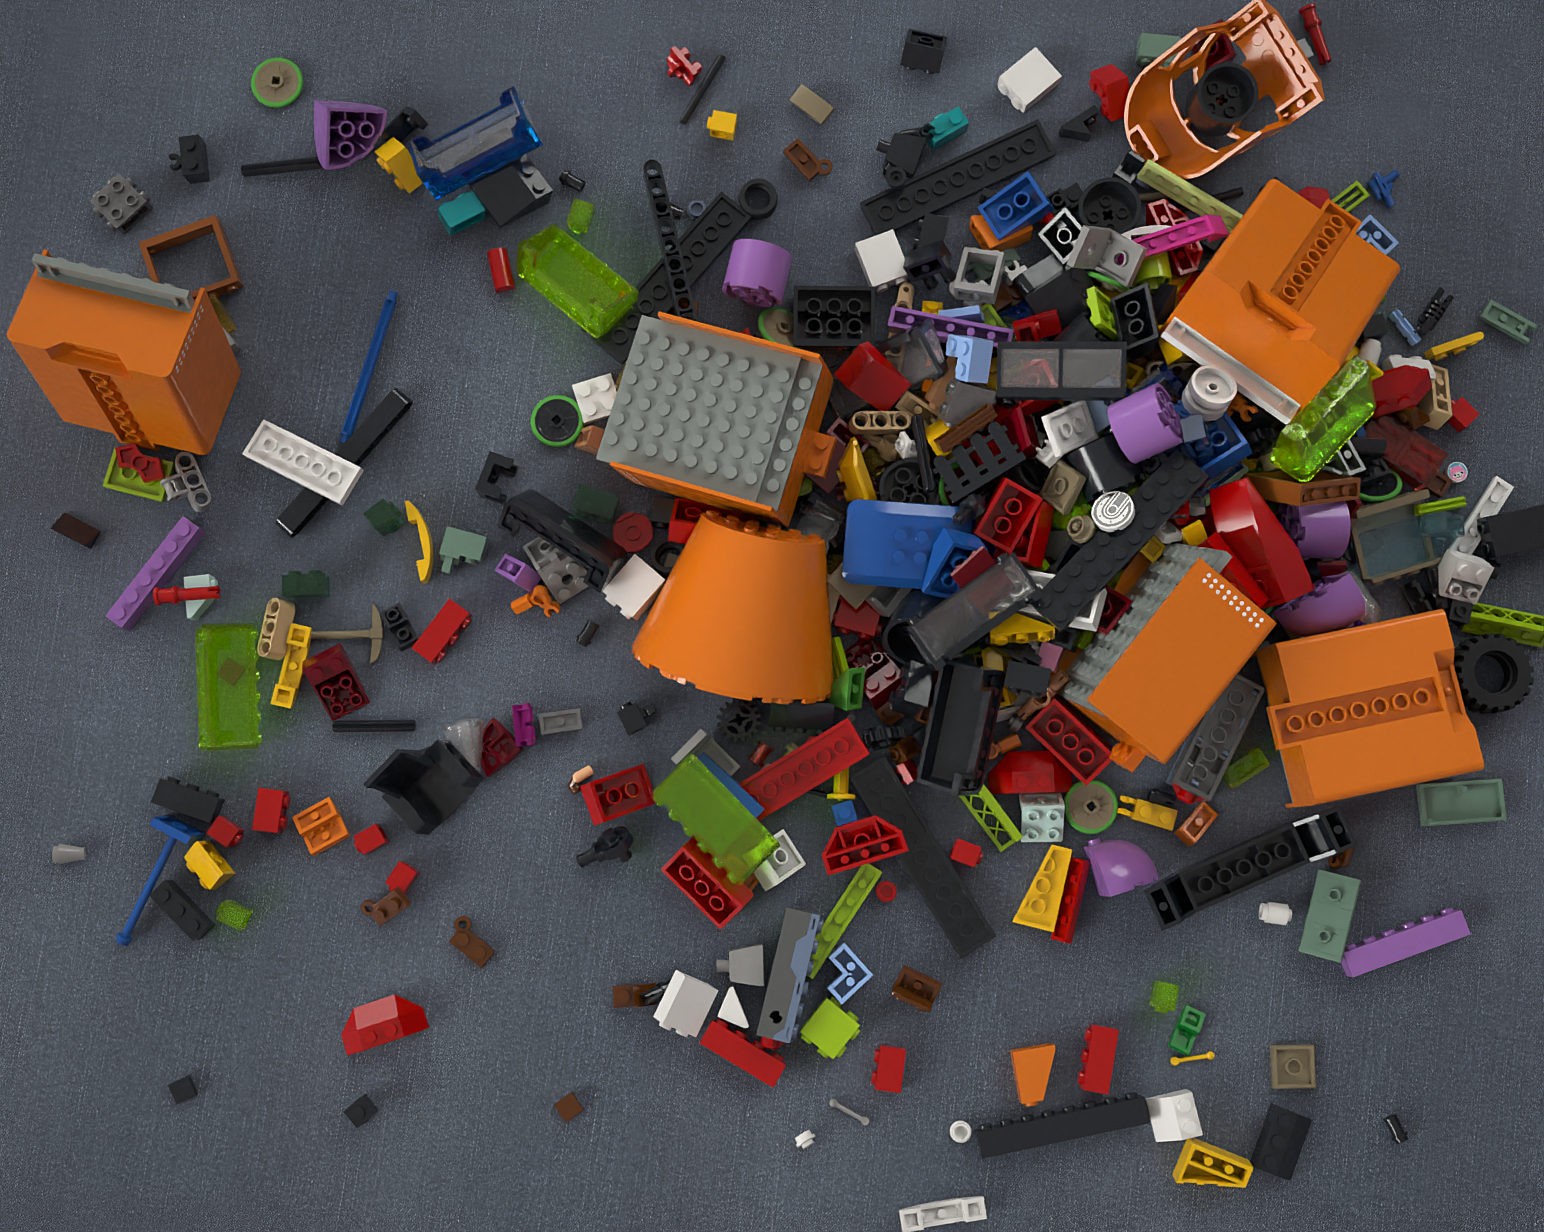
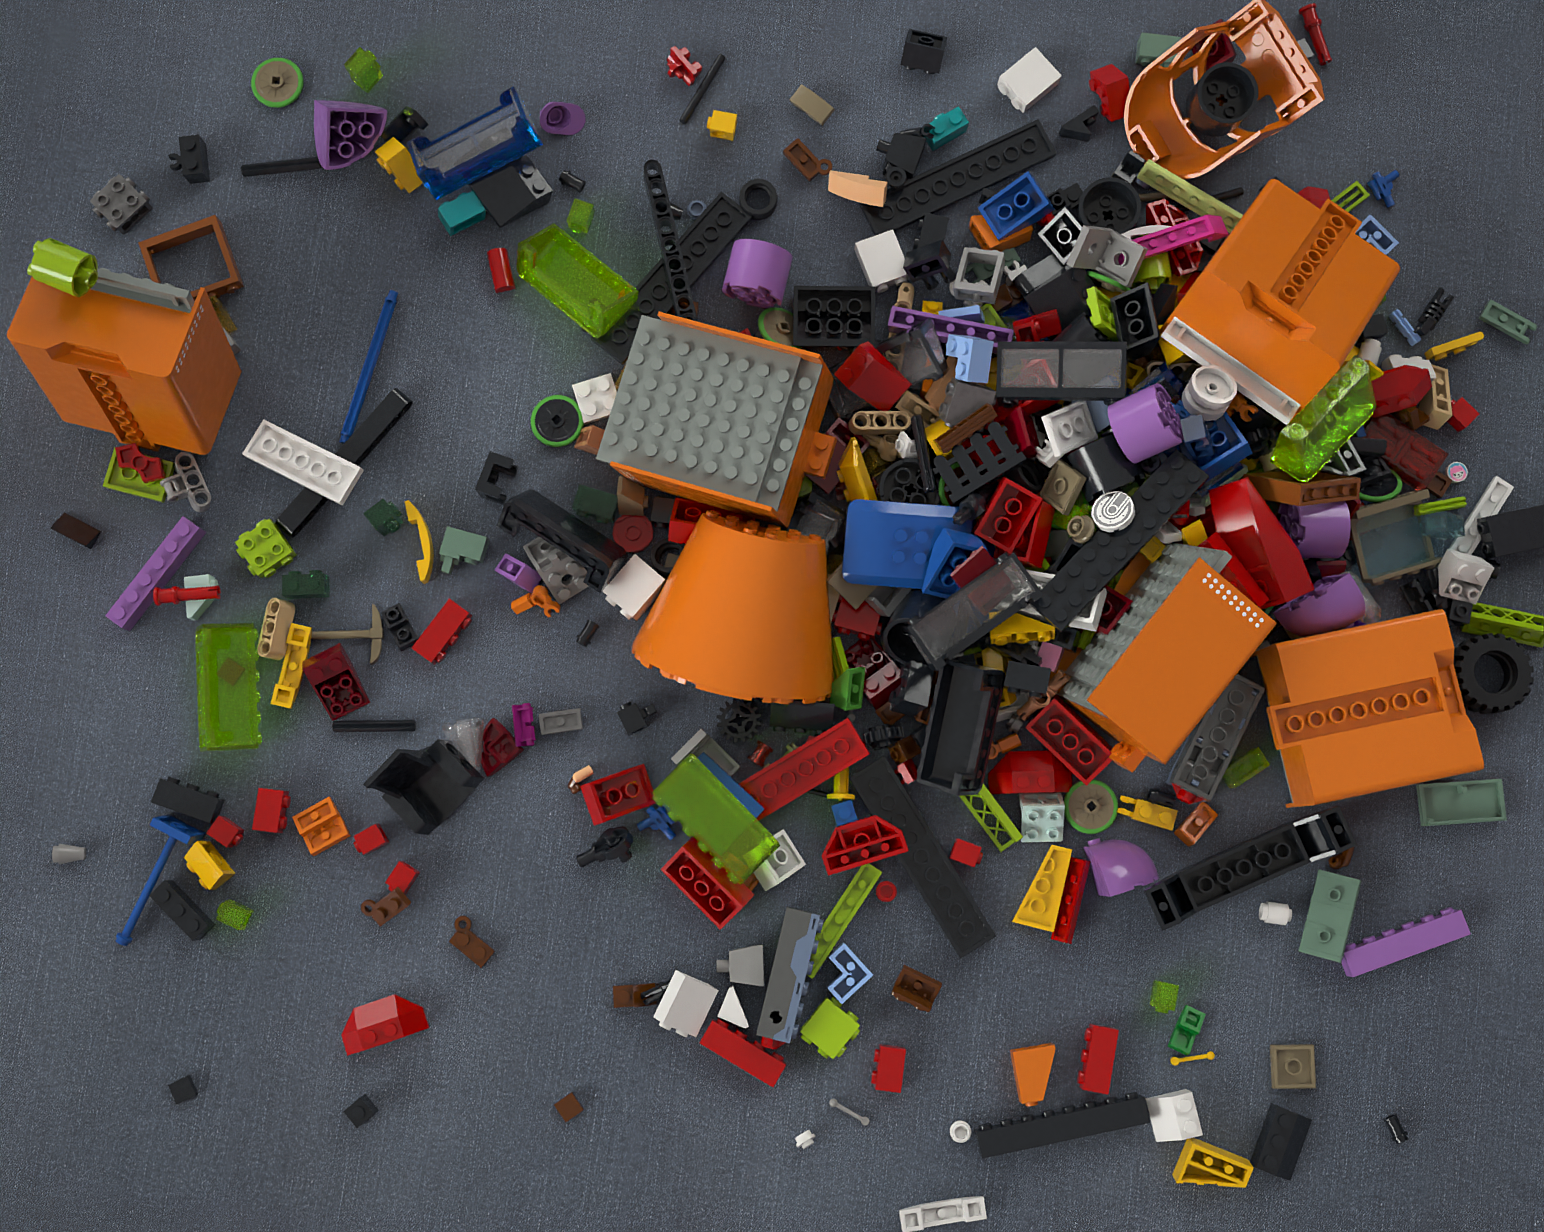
(63, 267): none -> lime cylinder
(265, 549): none -> lime brick
(363, 69): none -> clear neon green brick
(562, 118): none -> medium lavender piece
(631, 497): none -> dark tan slope
(658, 820): none -> blue piece
(858, 188): none -> light nougat slope

